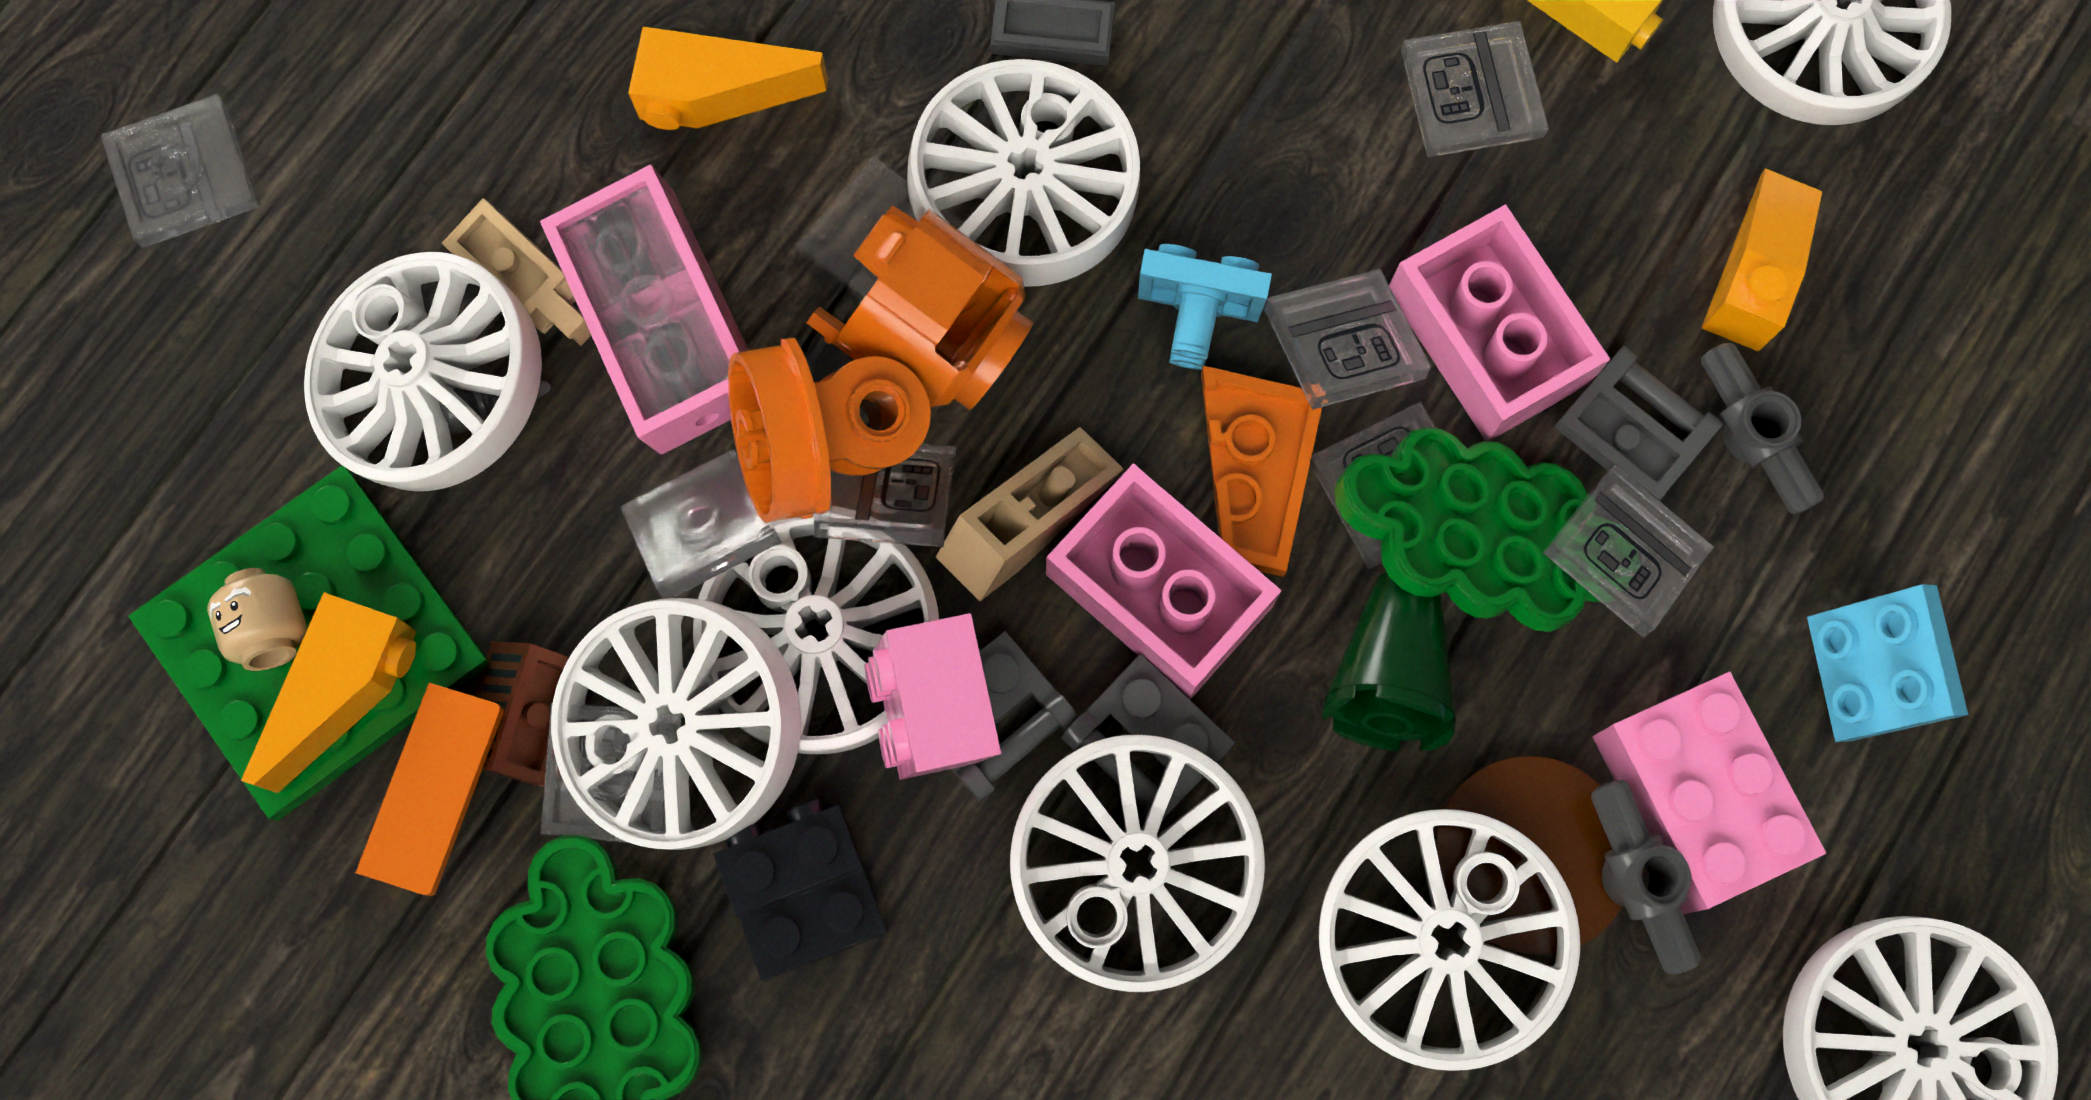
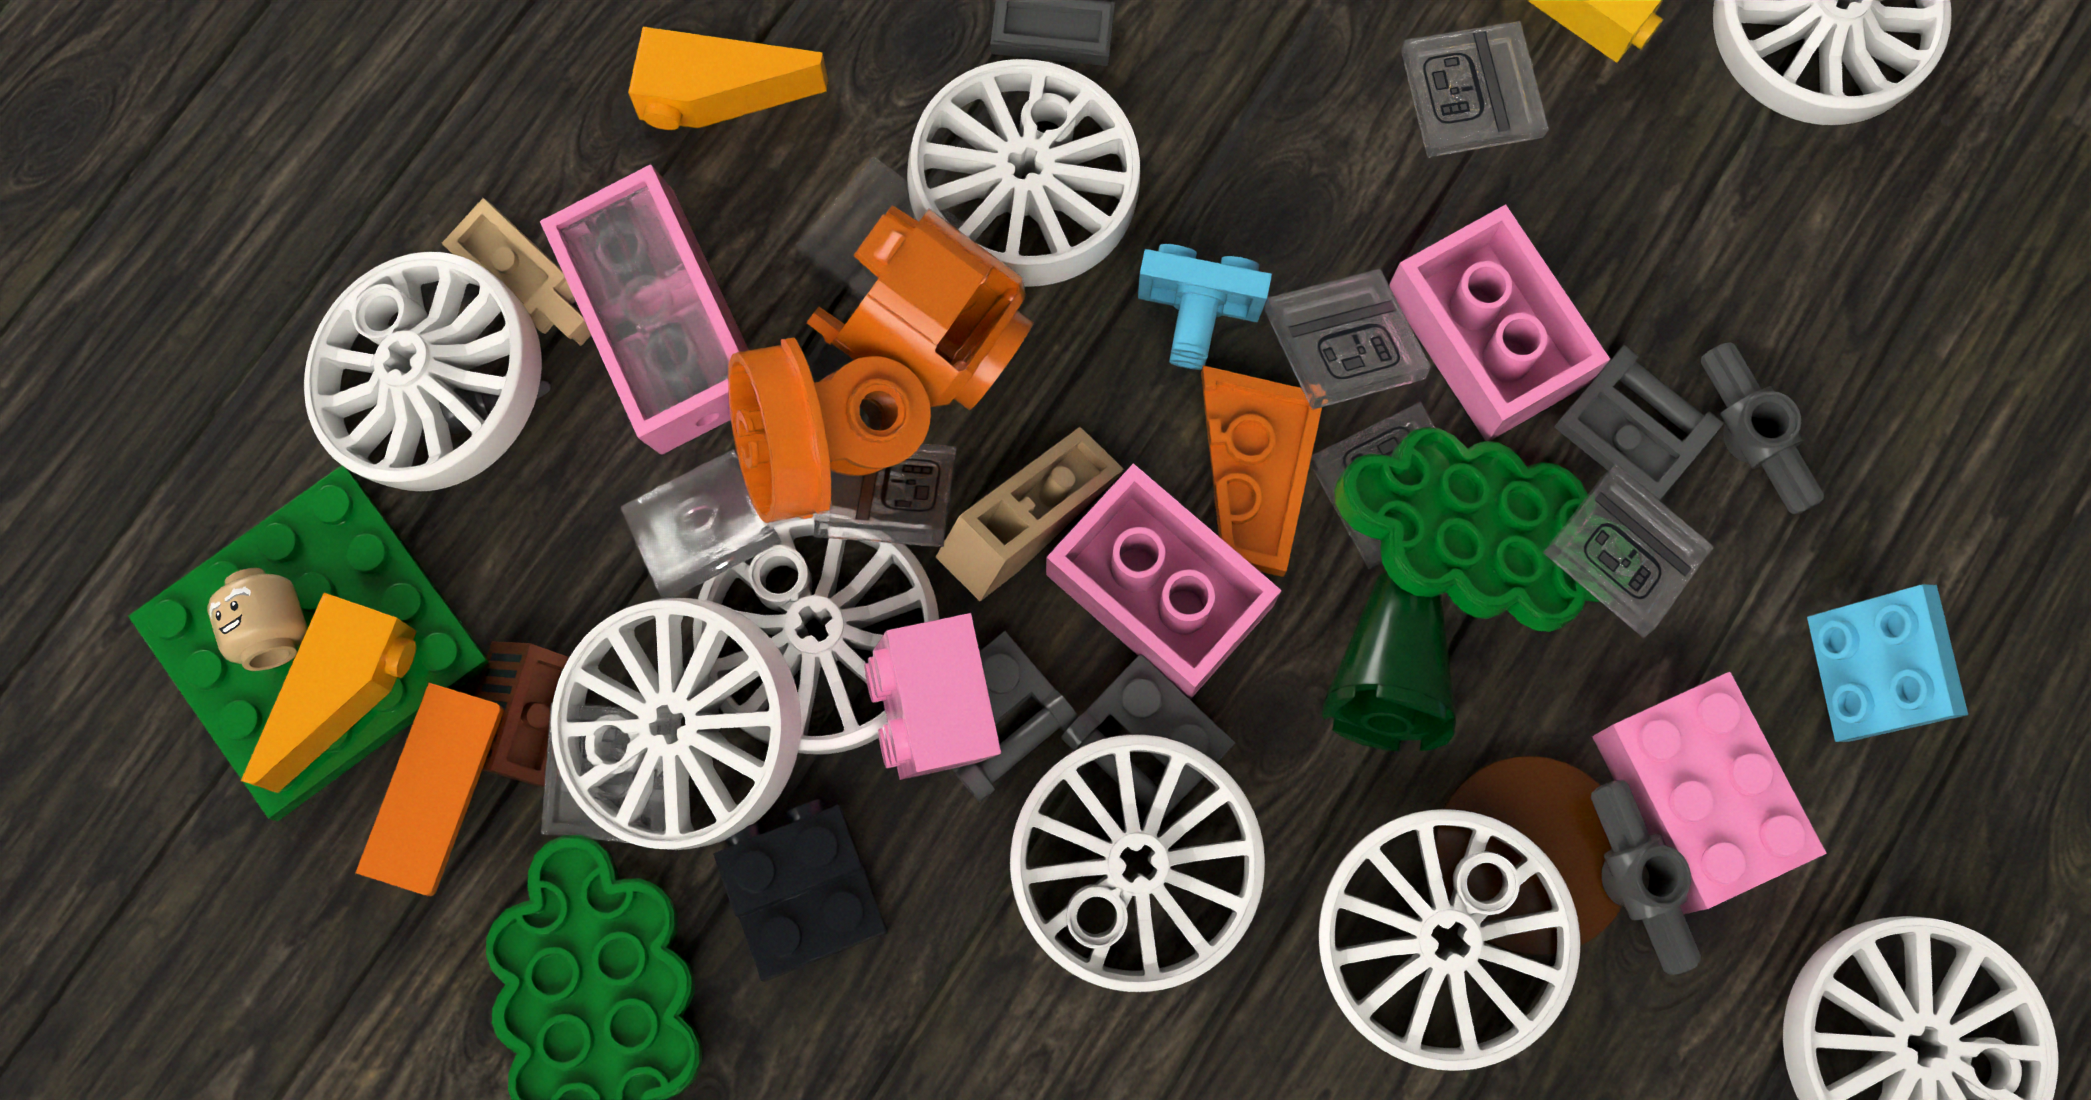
(179, 171): clear tile -> none
(1765, 262): light orange slope -> none

